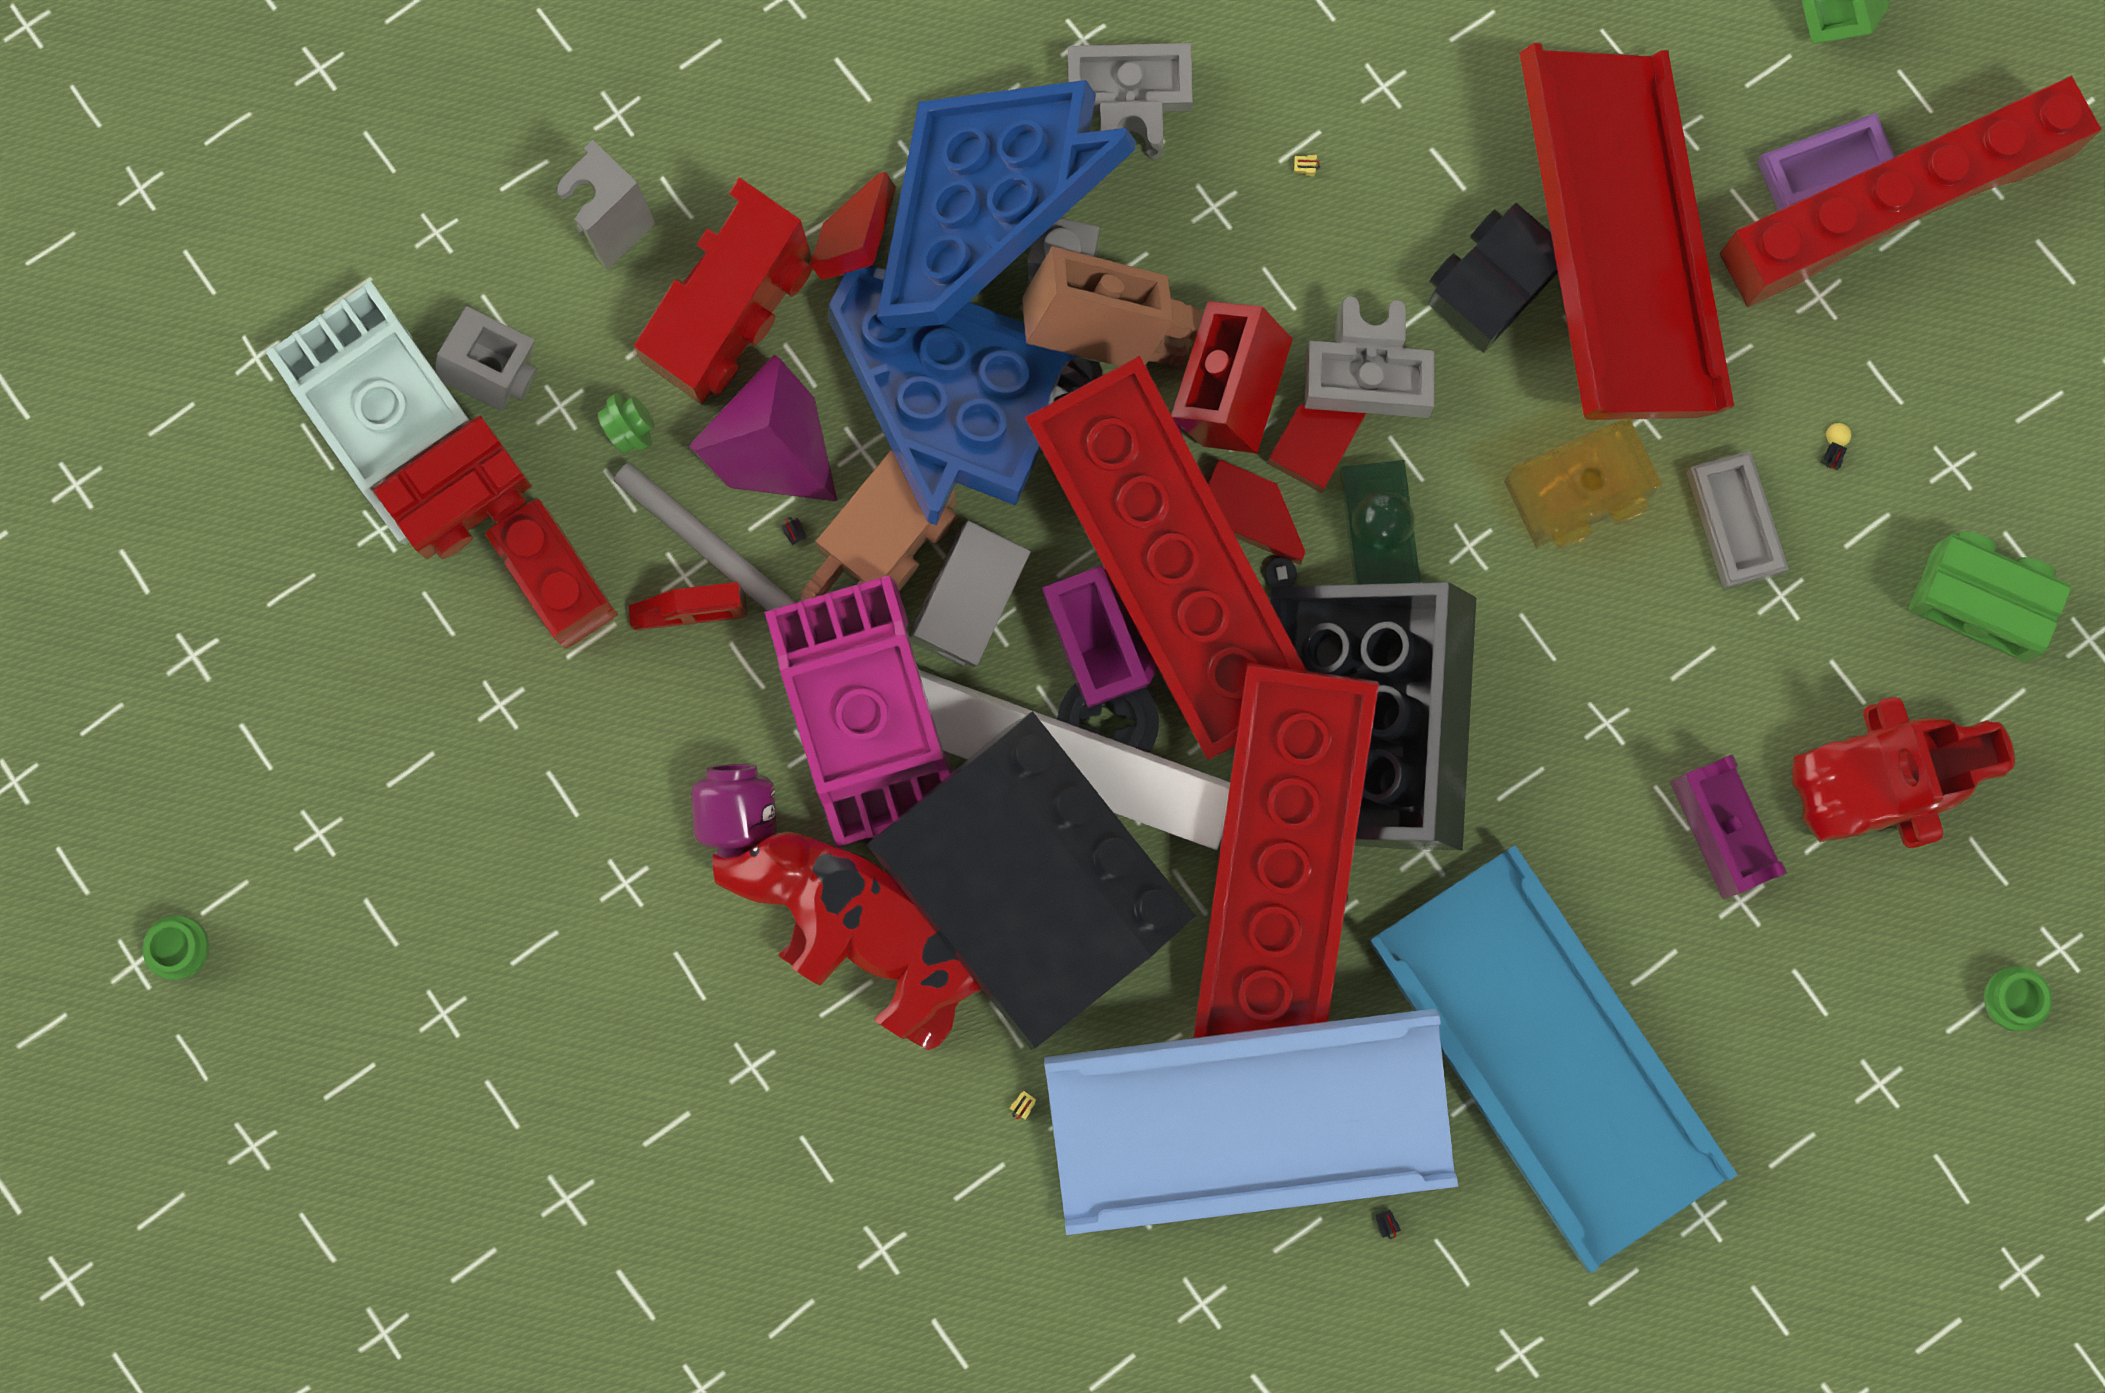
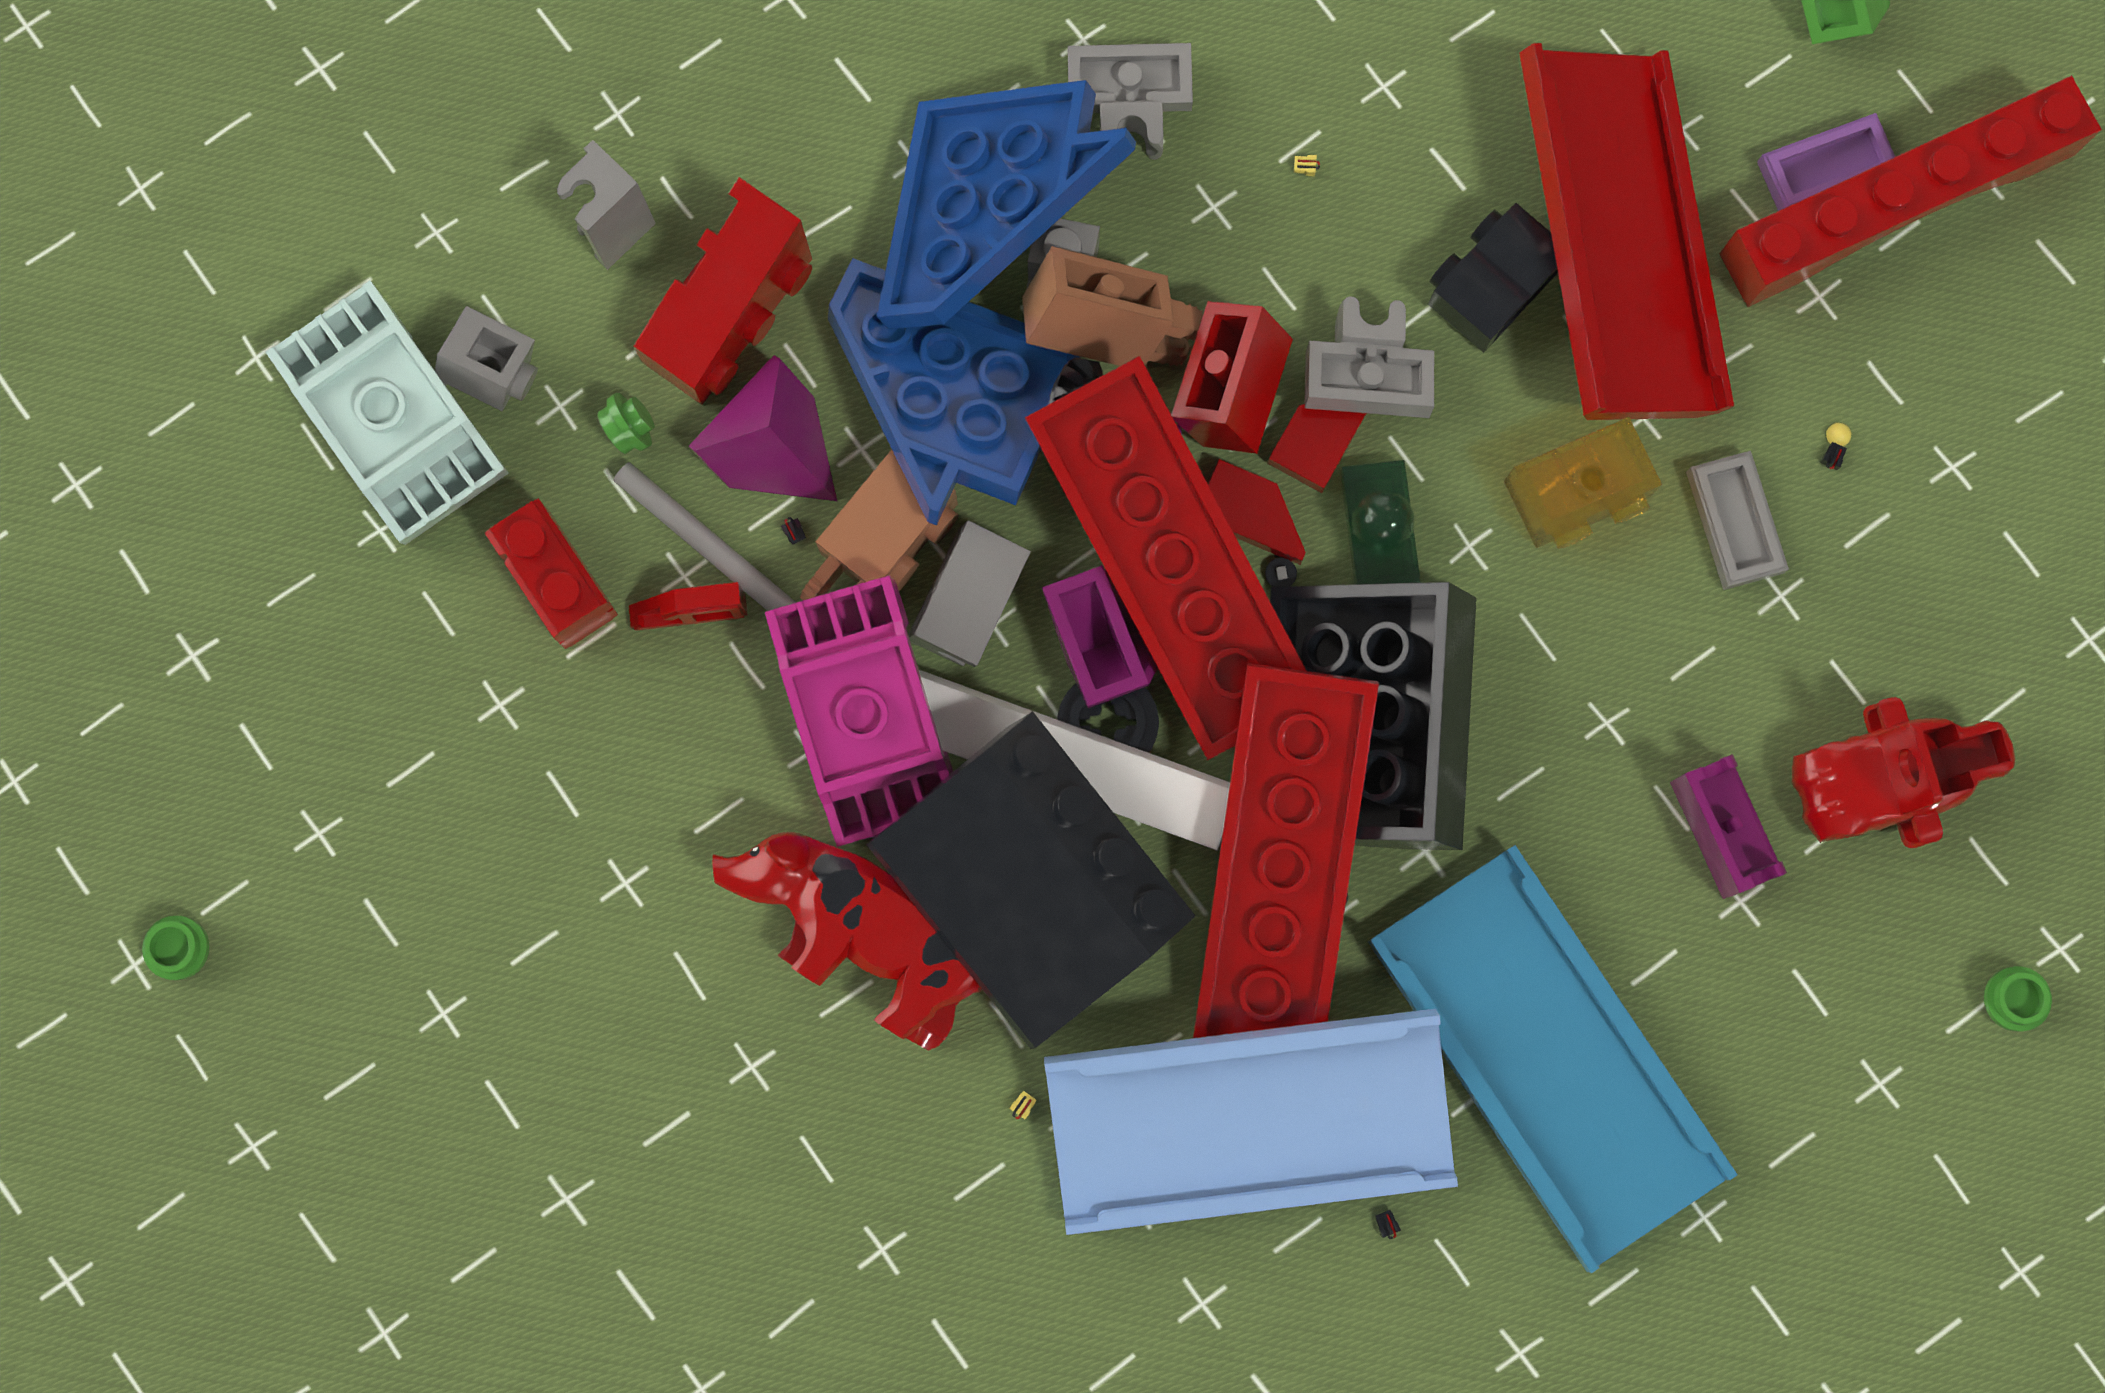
(454, 490): red brick -> none
(733, 808): magenta head -> none
(854, 231): red tile -> none
(1990, 595): bright green brick -> none

